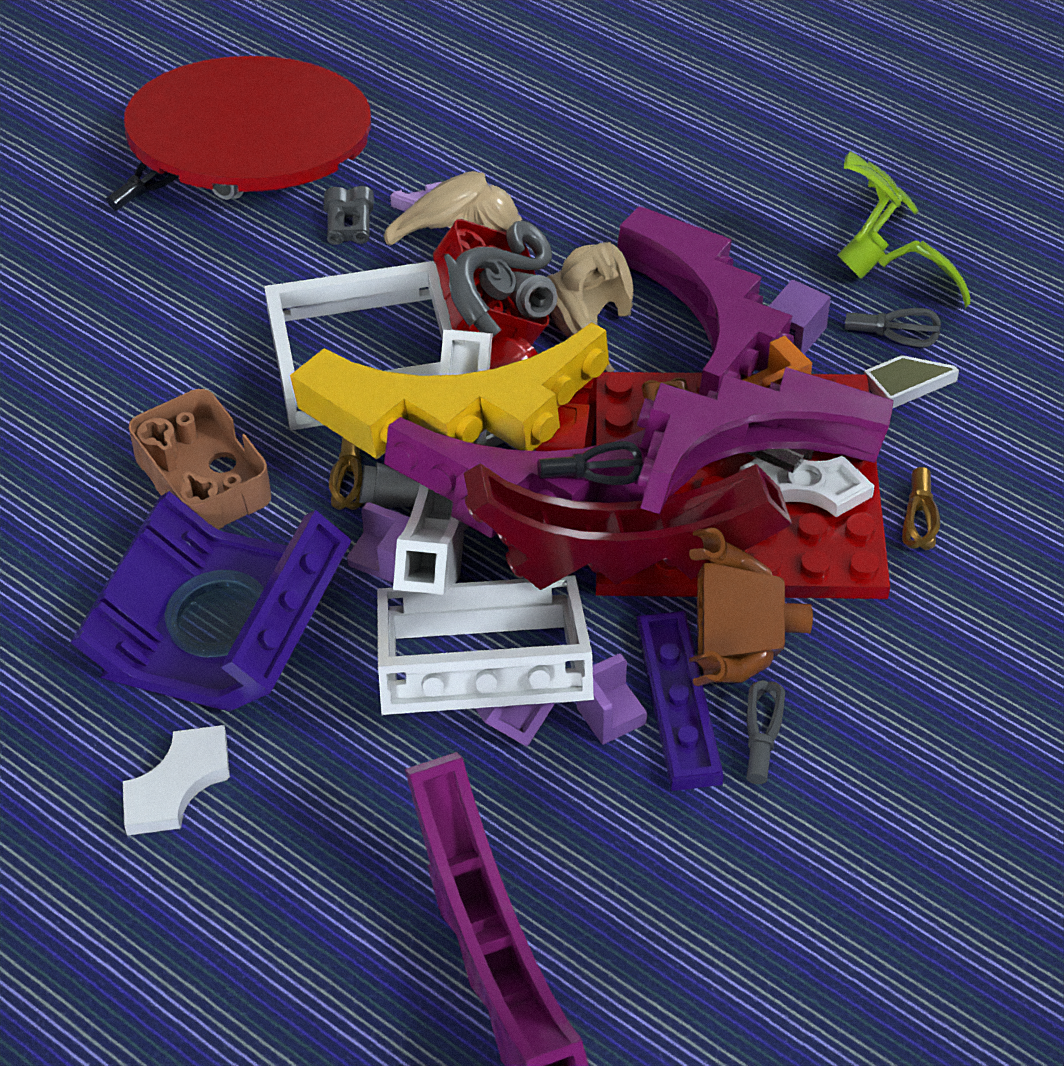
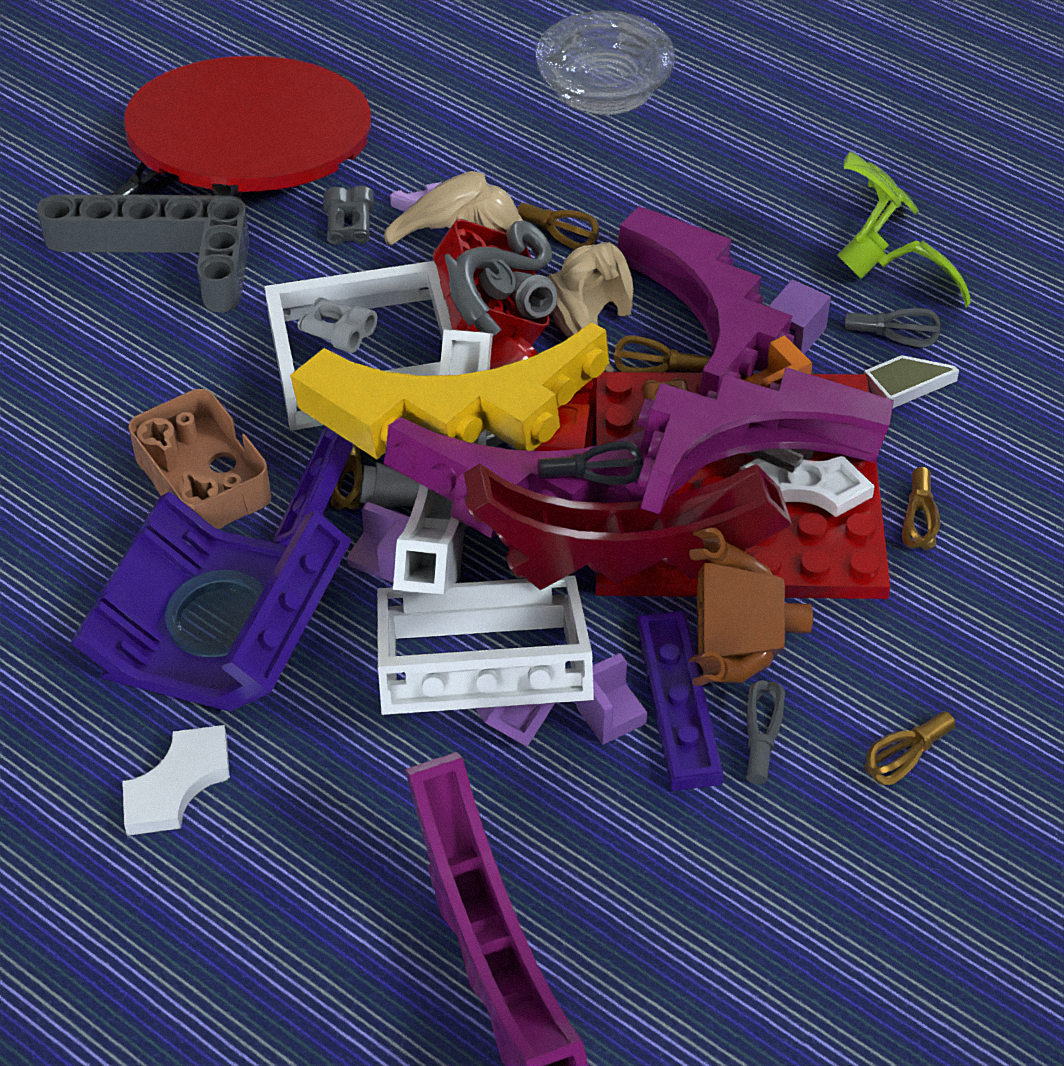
(157, 224): none -> dark grey beam
(316, 483): none -> dark purple tile
(350, 324): none -> light grey piece
(548, 220): none -> pearl gold piece
(605, 61): none -> clear piece
(671, 361): none -> pearl gold piece
(918, 737): none -> pearl gold piece

